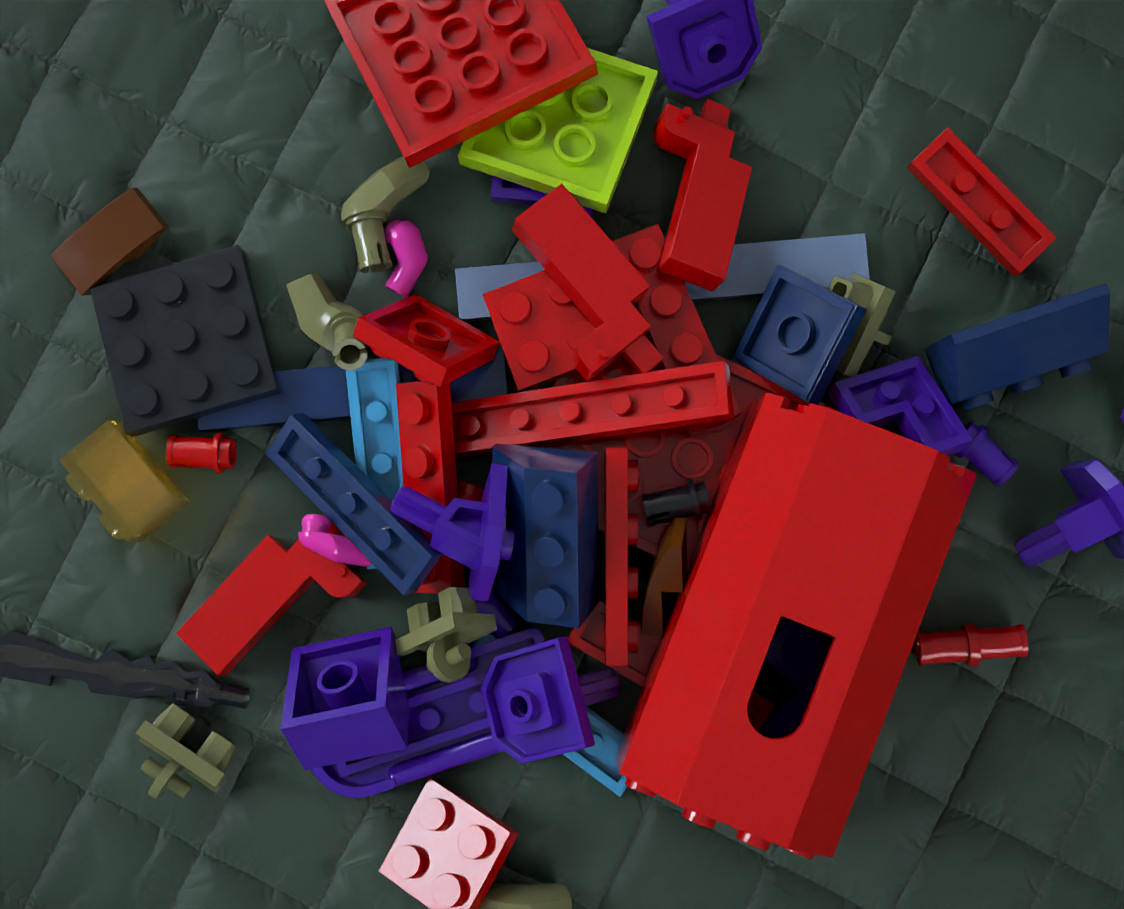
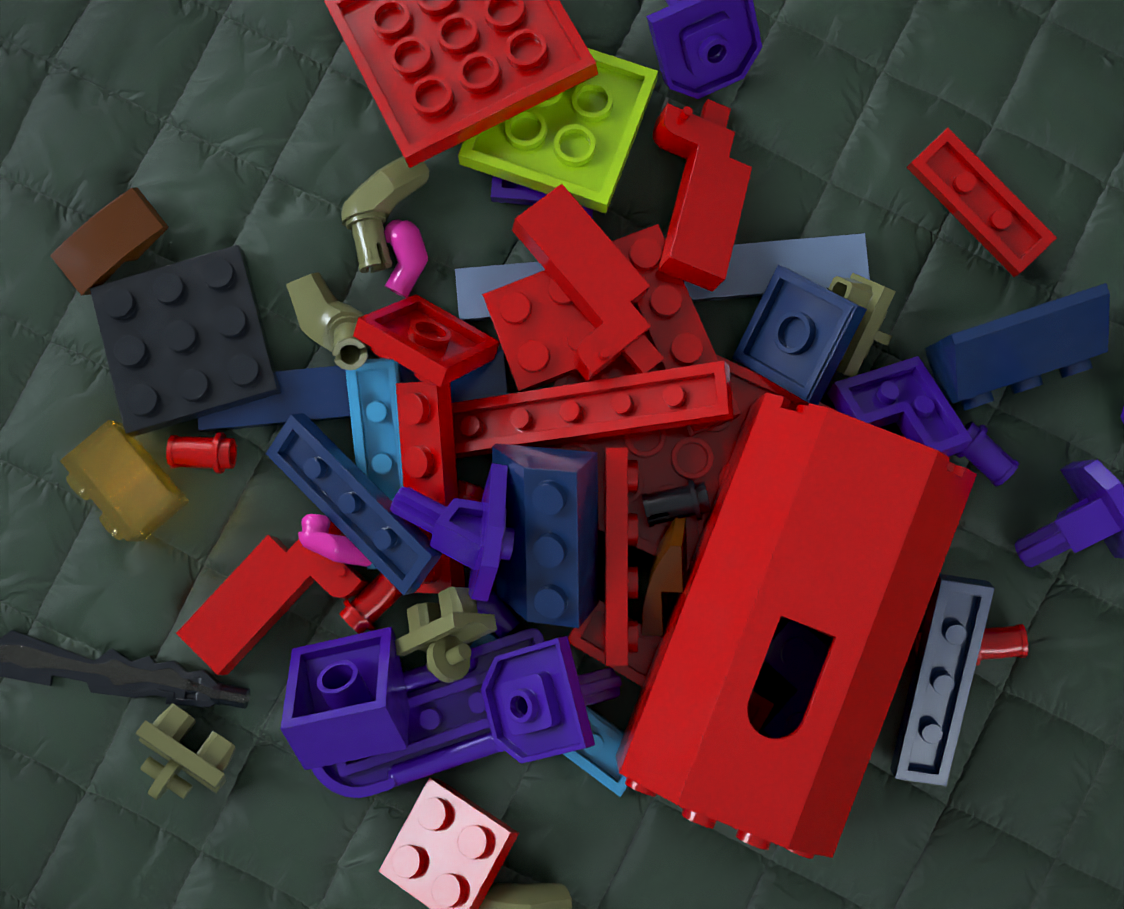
(370, 604): none -> red pin
(941, 679): none -> dark blue plate

